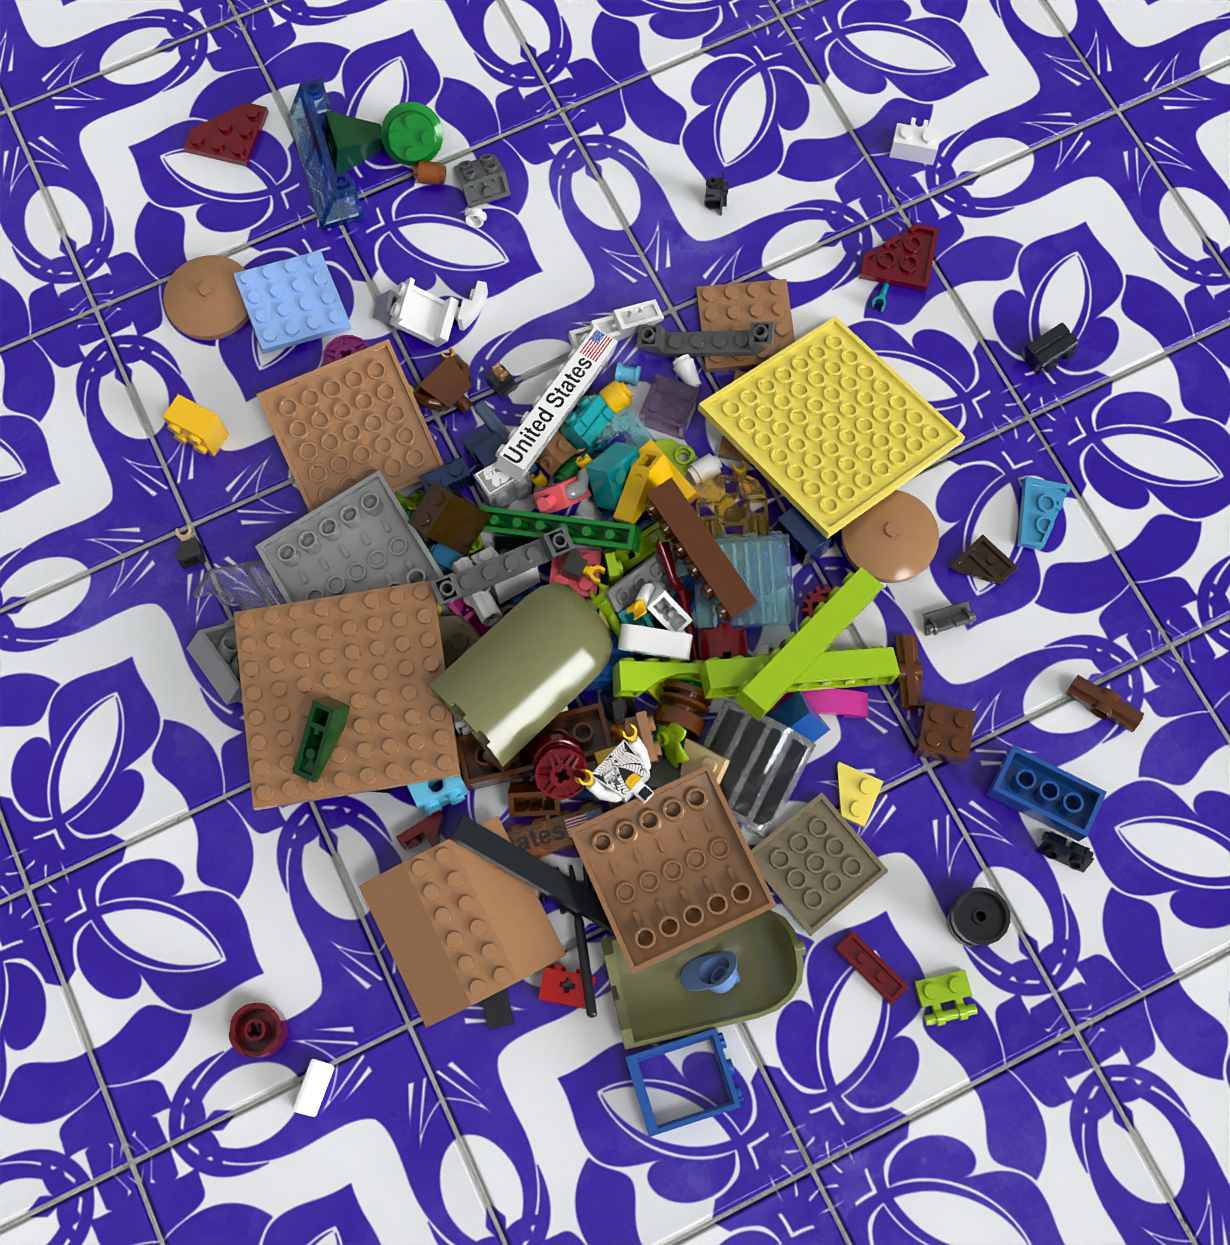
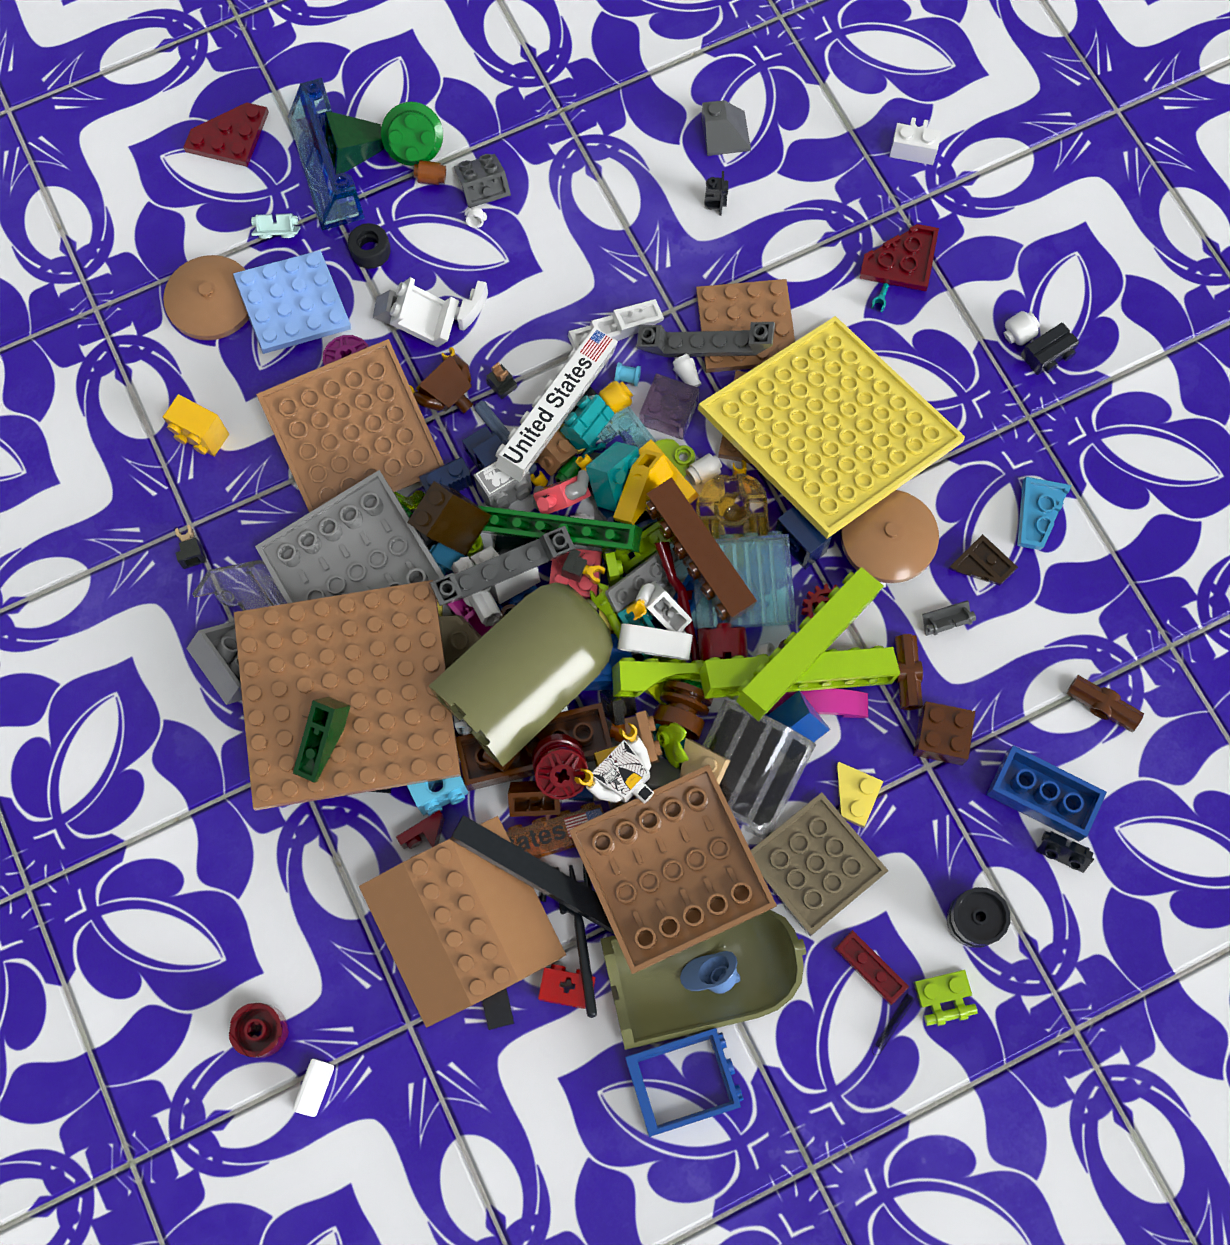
(266, 228): none -> light aqua hinge
(369, 233): none -> black tyre
(724, 128): none -> dark grey slope
(893, 1020): none -> black piece
(1021, 328): none -> white head

